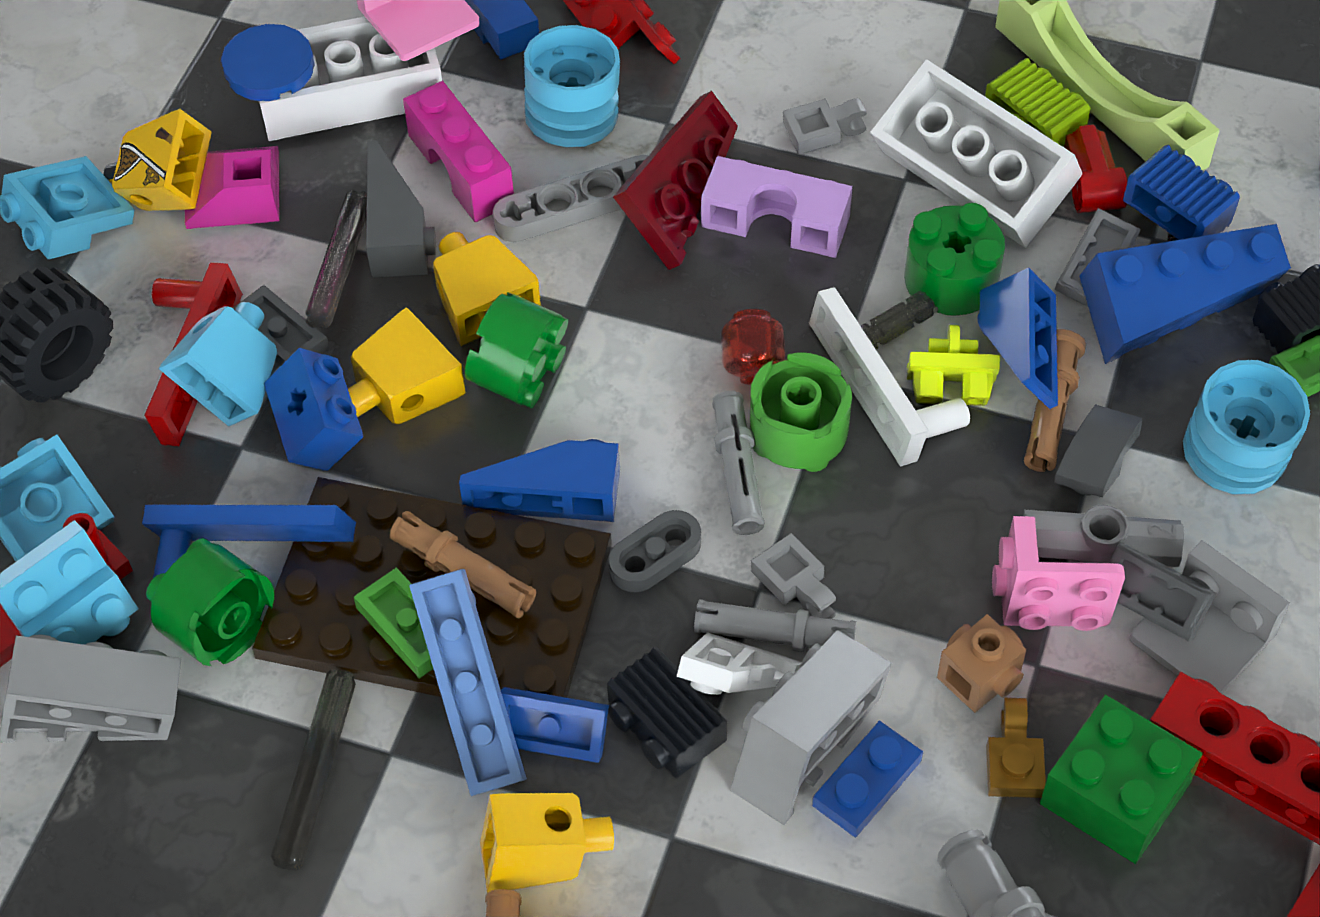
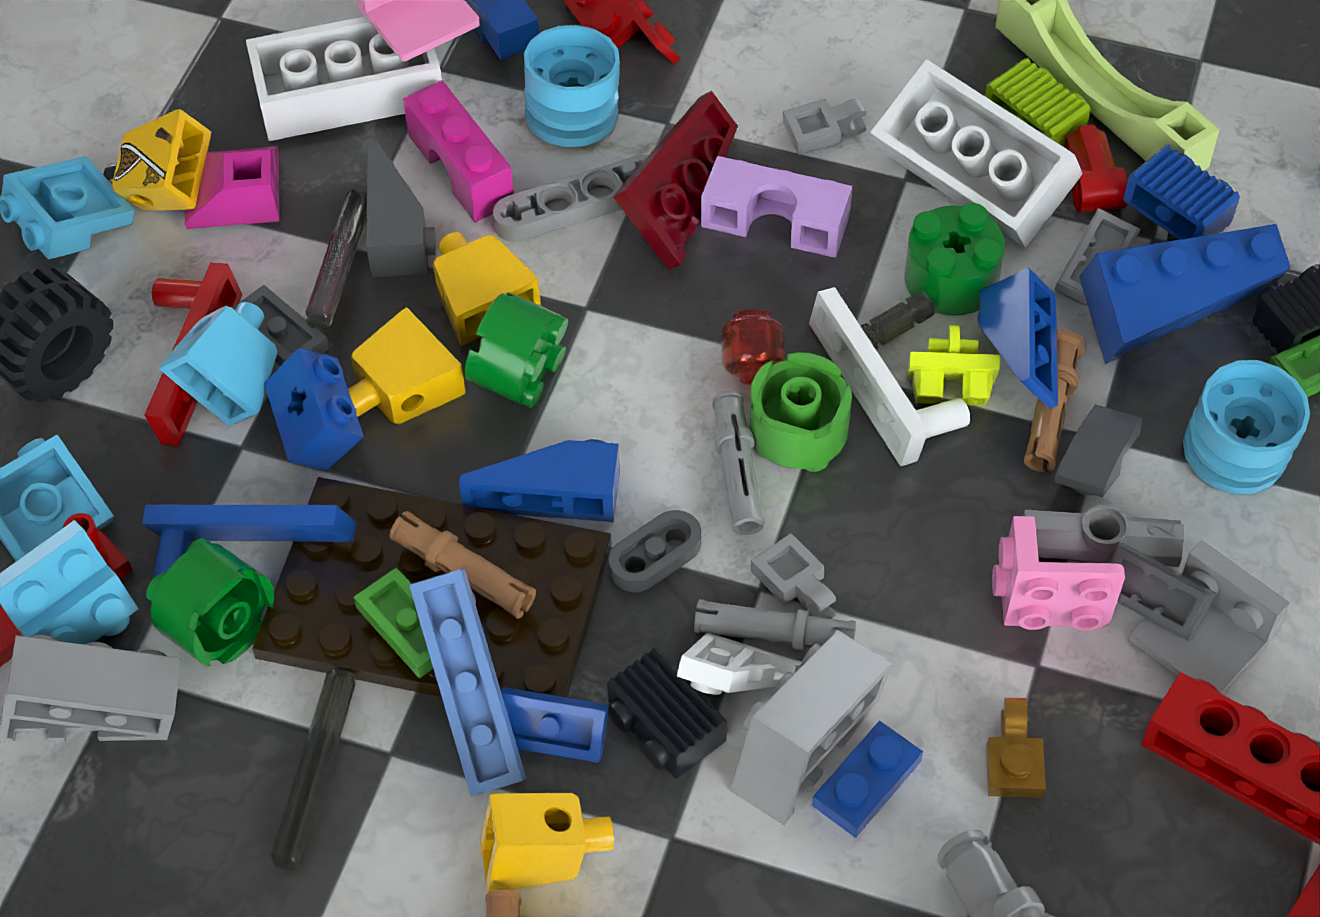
(267, 62): blue tile -> none
(982, 662): medium nougat brick -> none
(1120, 778): green brick -> none

